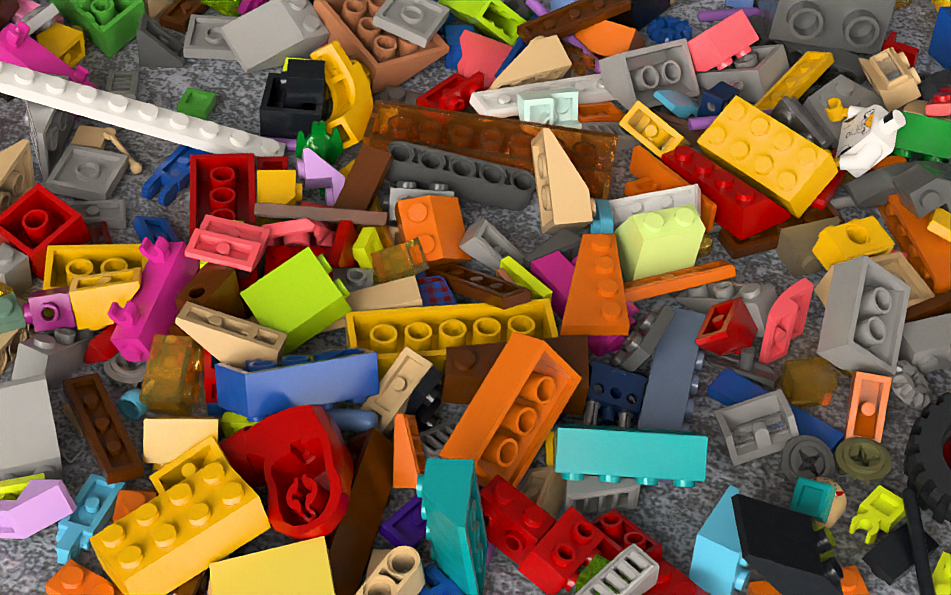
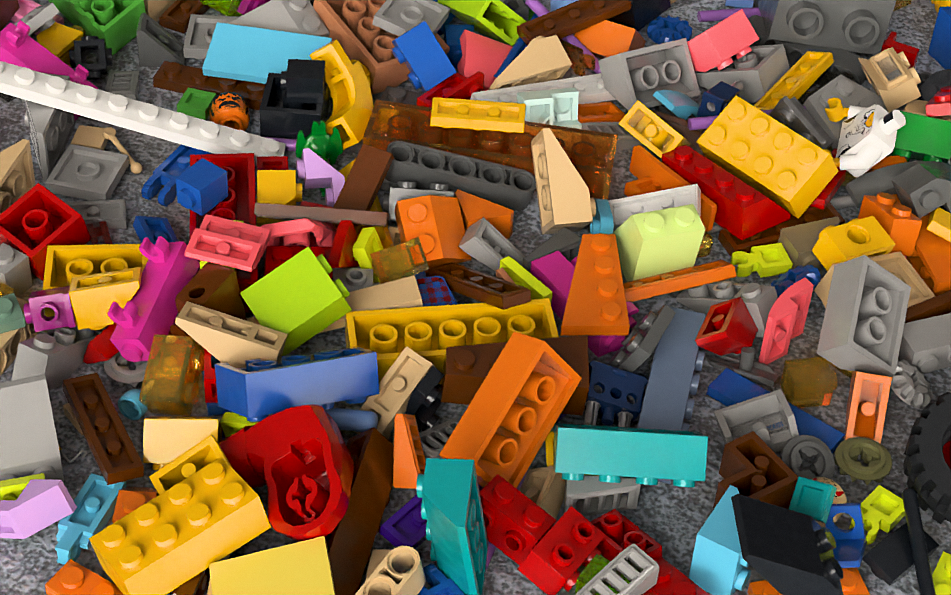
(91, 46): none -> black brick
(179, 77): none -> reddish brown plate
(201, 186): none -> blue brick
(230, 111): none -> orange head
(255, 52): none -> medium azure tile
(423, 57): none -> blue brick
(475, 208): none -> orange slope
(478, 115): none -> yellow plate
(755, 472): none -> reddish brown brick
(764, 259): none -> neon yellow plate
(793, 275): none -> blue gear
(851, 542): none -> blue bracket
(895, 219): none -> orange brick

